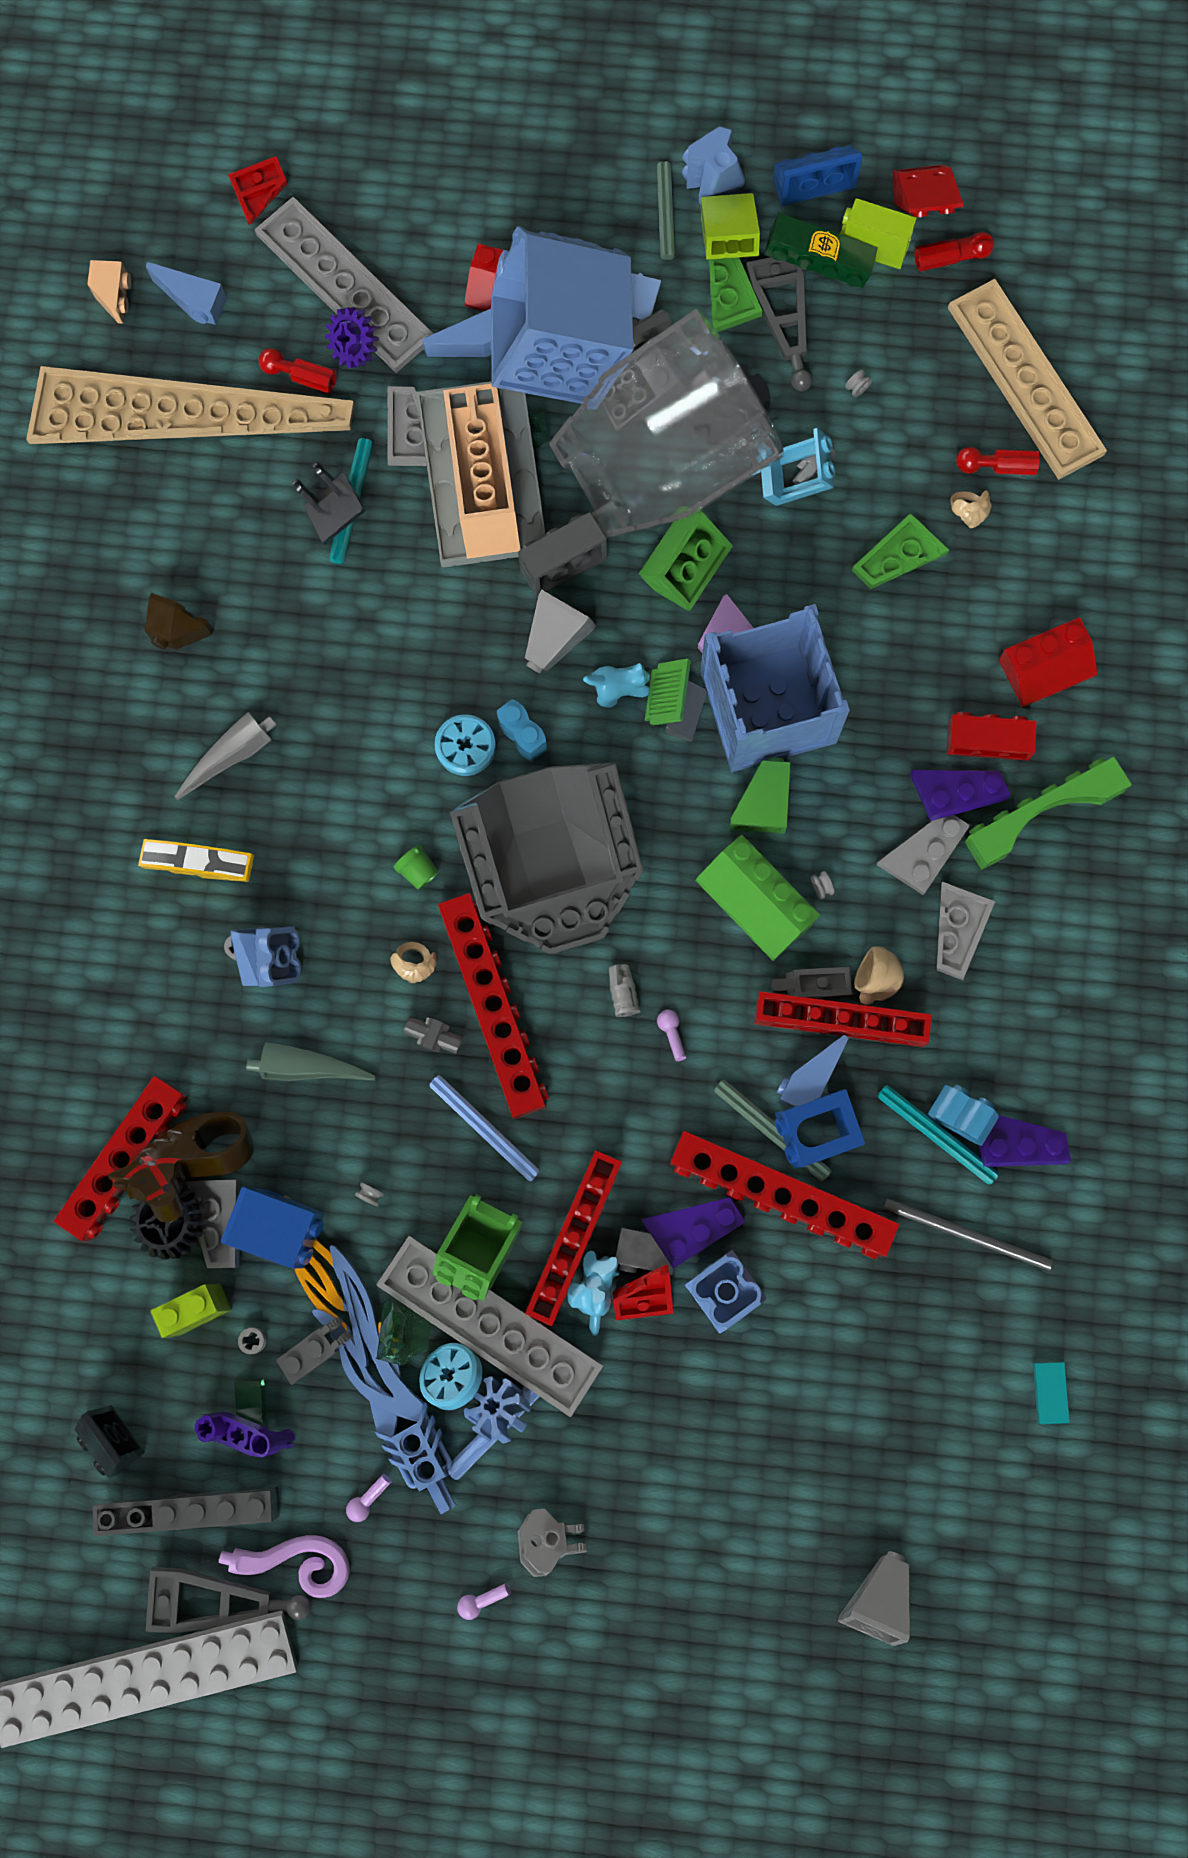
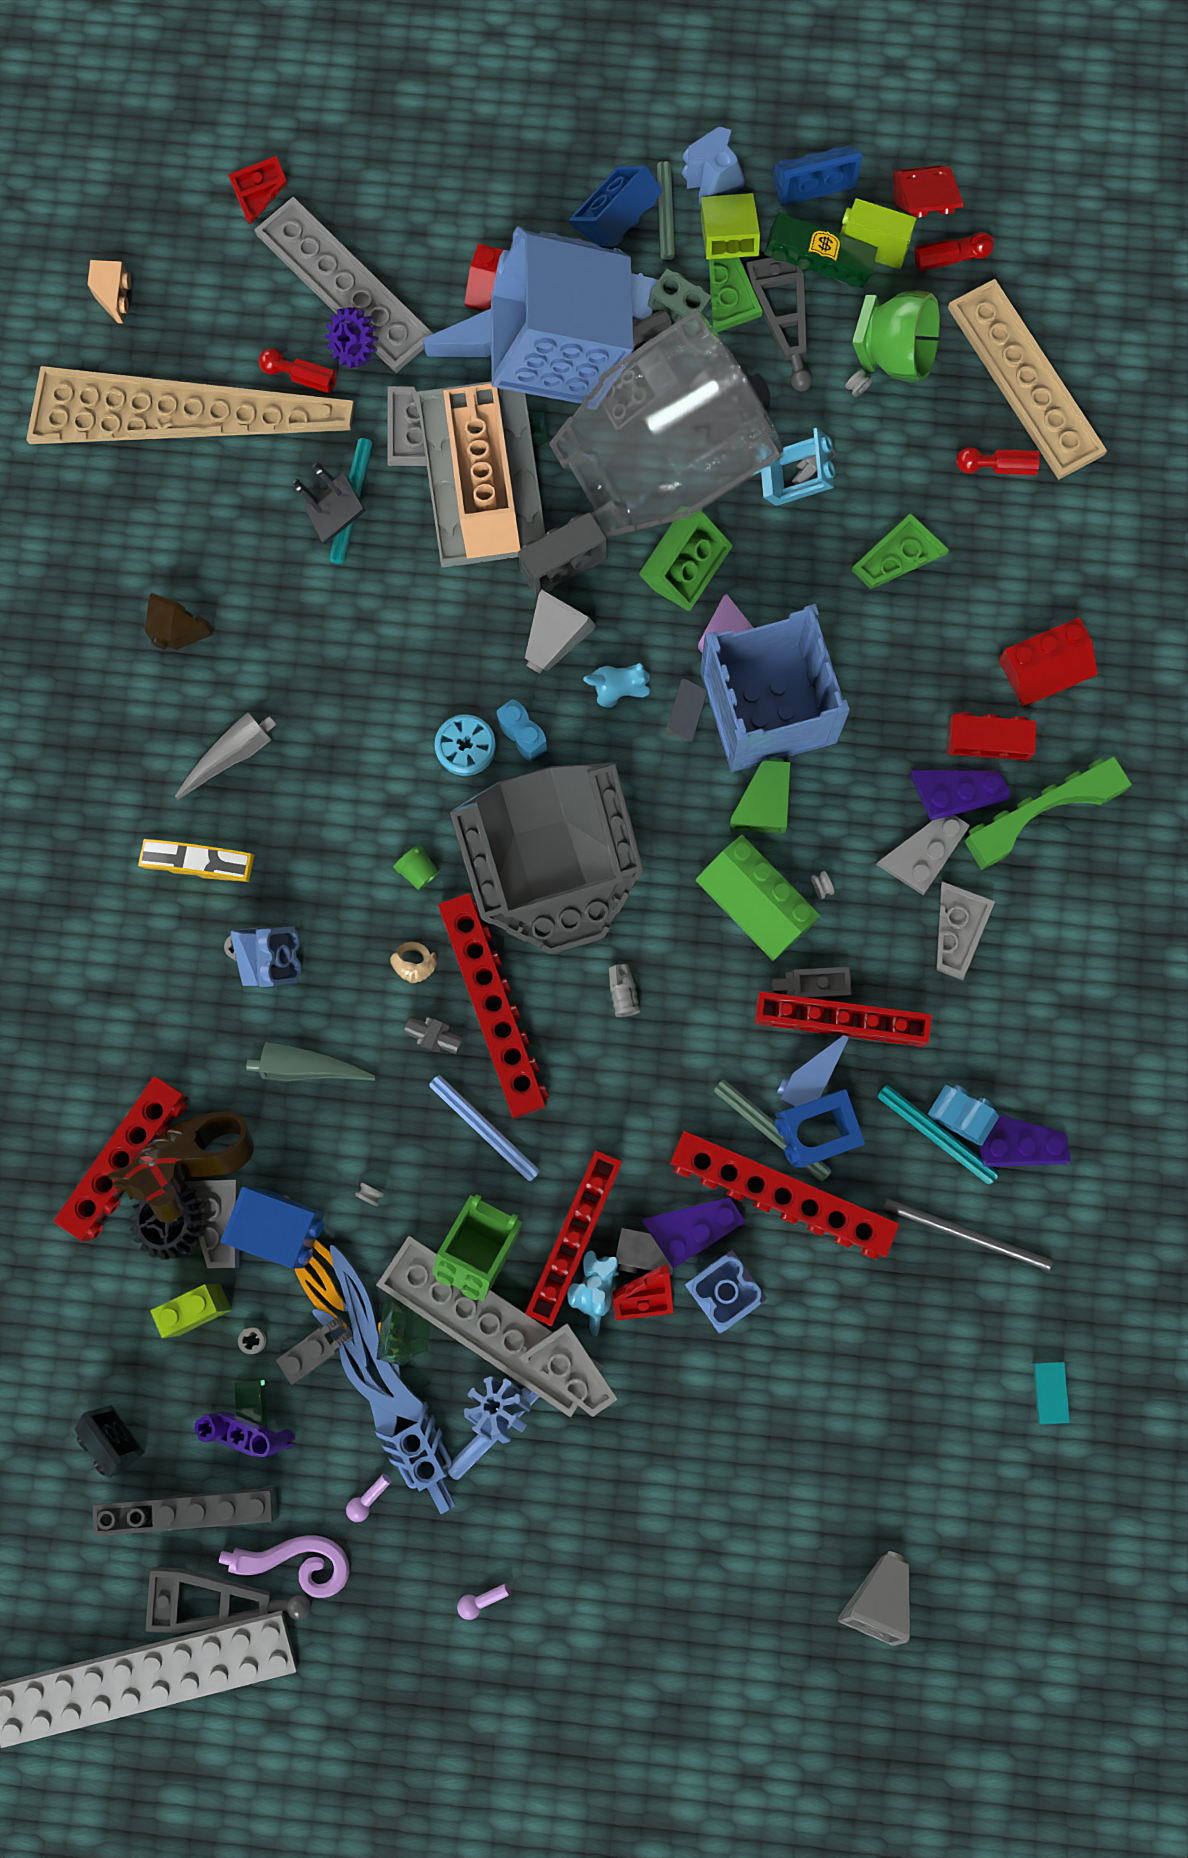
(195, 295): medium blue slope -> none
(465, 1379): medium azure wheel -> none
(549, 1542): light grey hinge -> none
(571, 1370): none -> light grey wing
(617, 205): none -> blue slope
(668, 692): bright green window -> none
(668, 1021): lavender bar -> none
(684, 294): none -> sand green brick
(878, 975): tan piece -> none
(888, 335): none -> bright green plate
(974, 512): tan piece -> none

